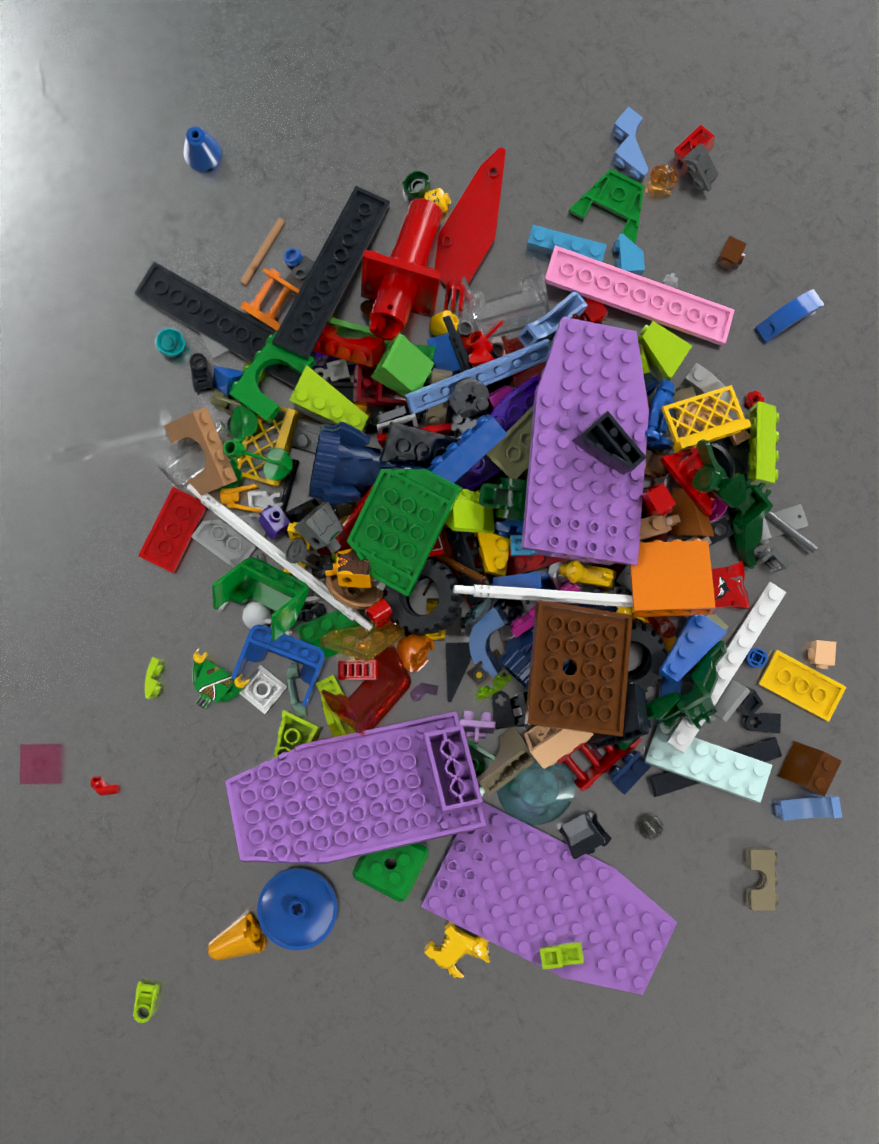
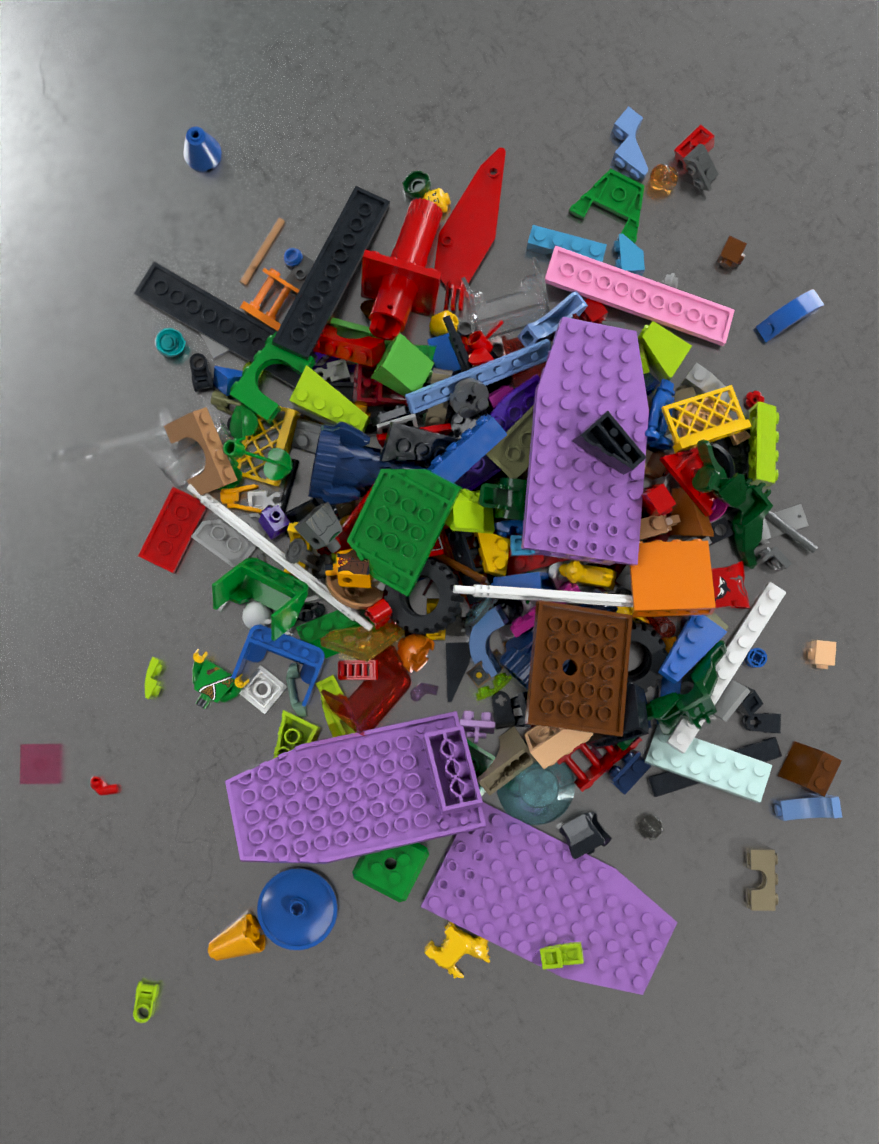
(802, 685): yellow plate -> none

